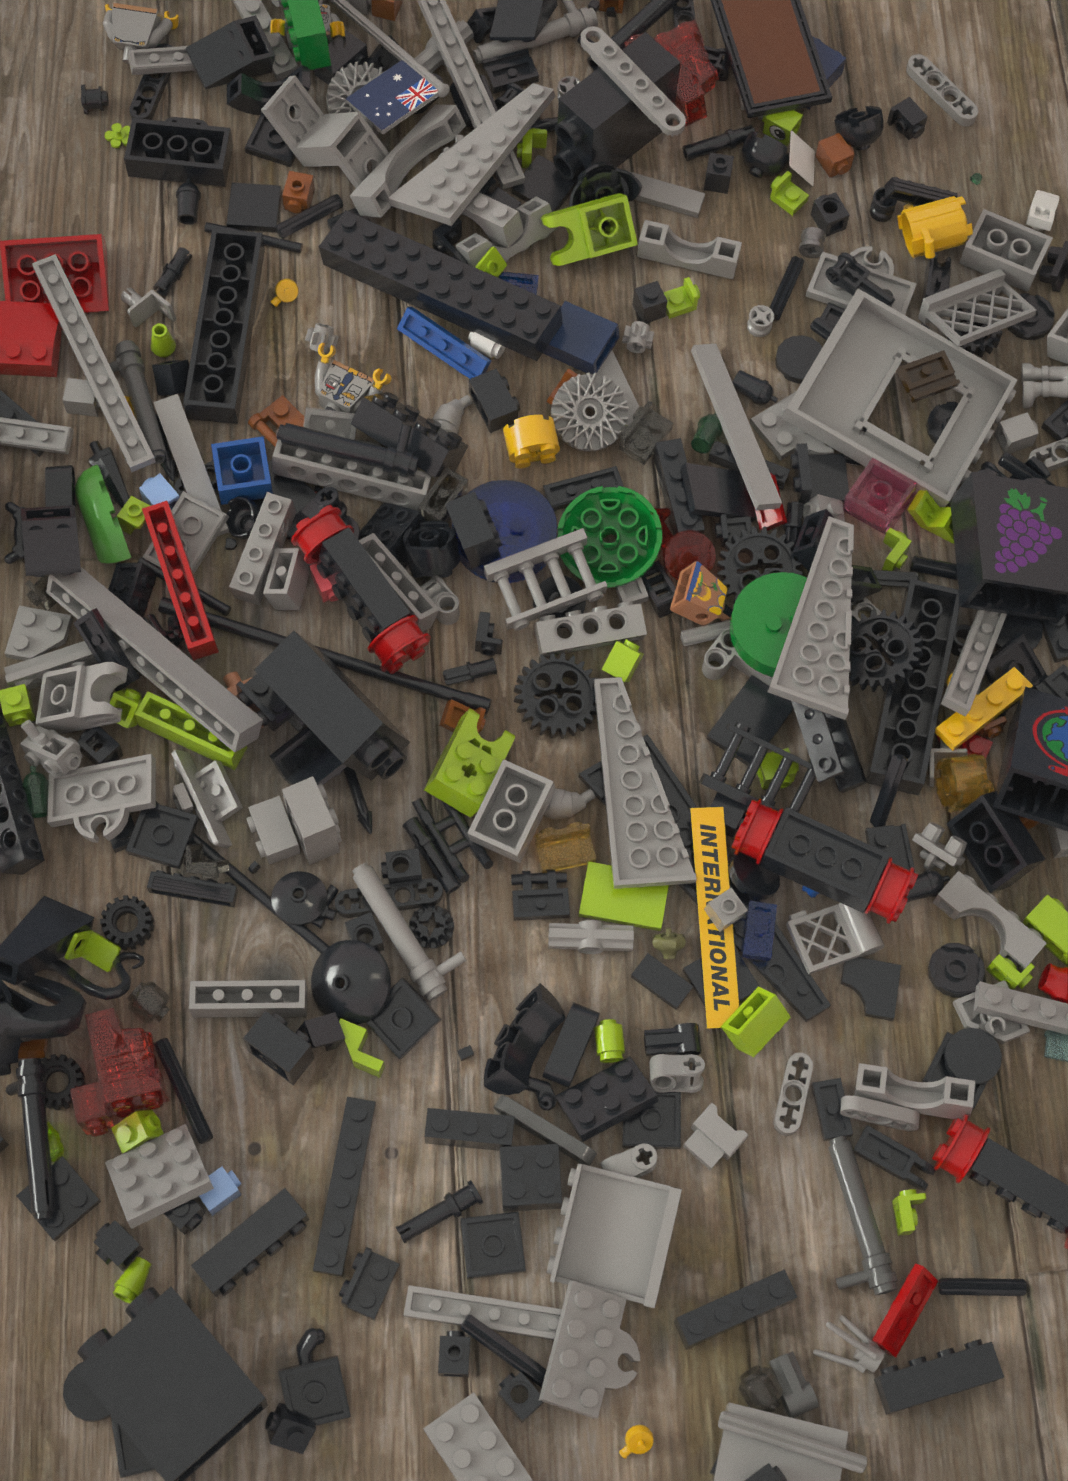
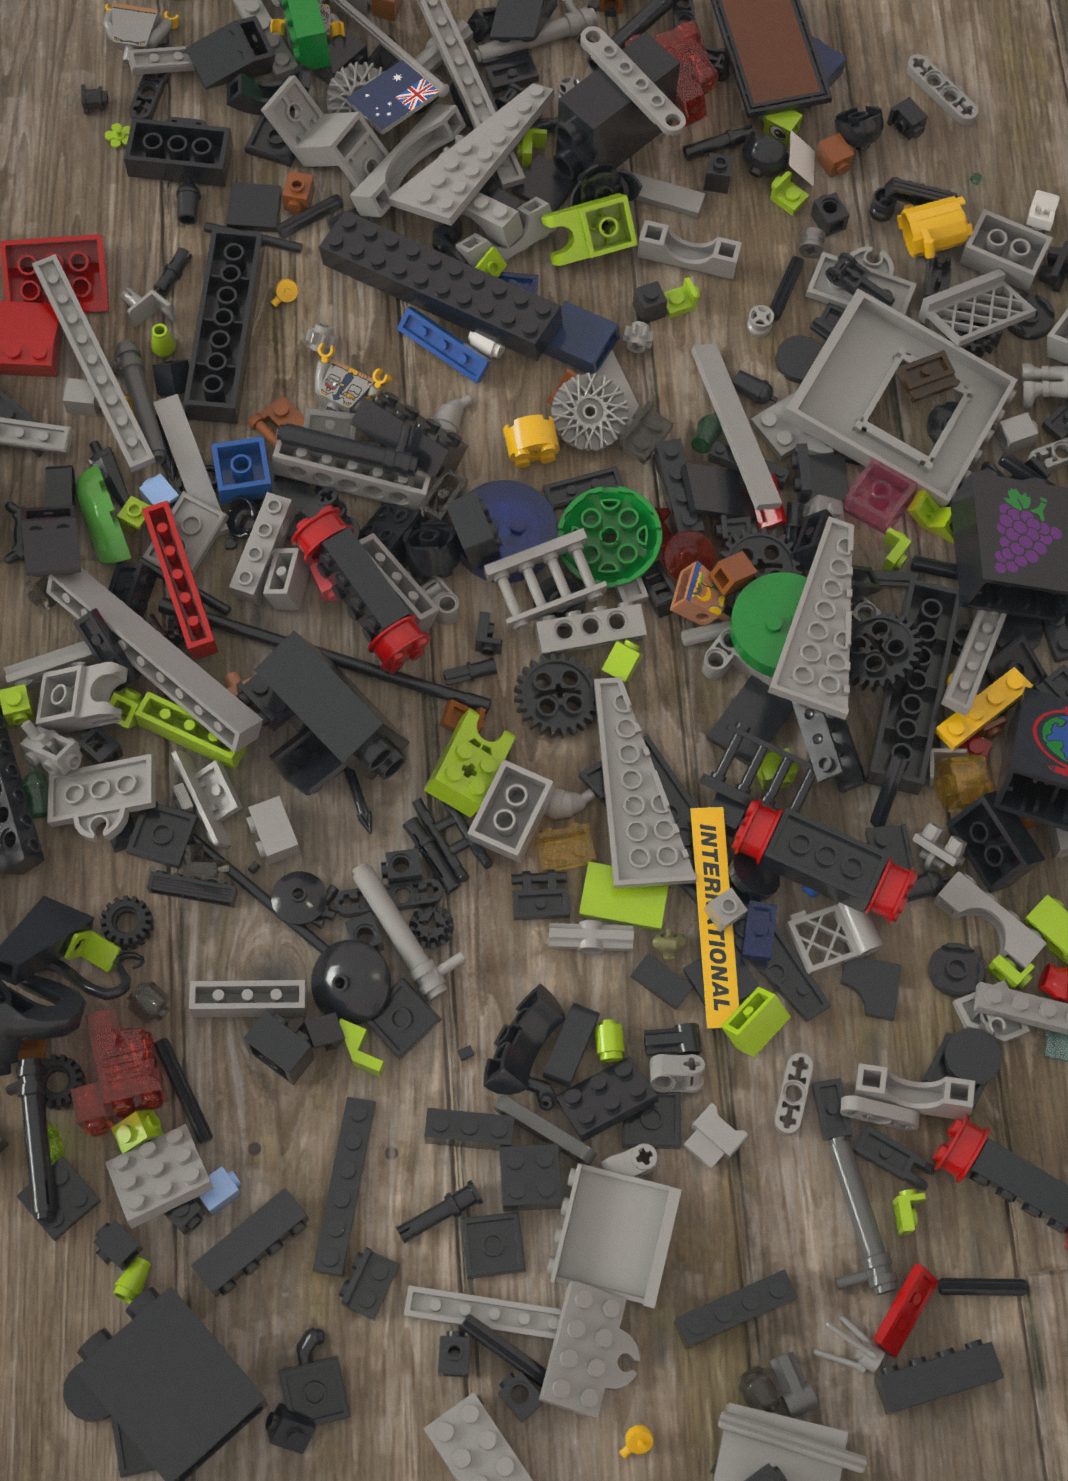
(36, 633): light grey plate -> none
(312, 819): light grey brick -> none
(493, 400): black brick -> none
(733, 573): none -> dark orange brick

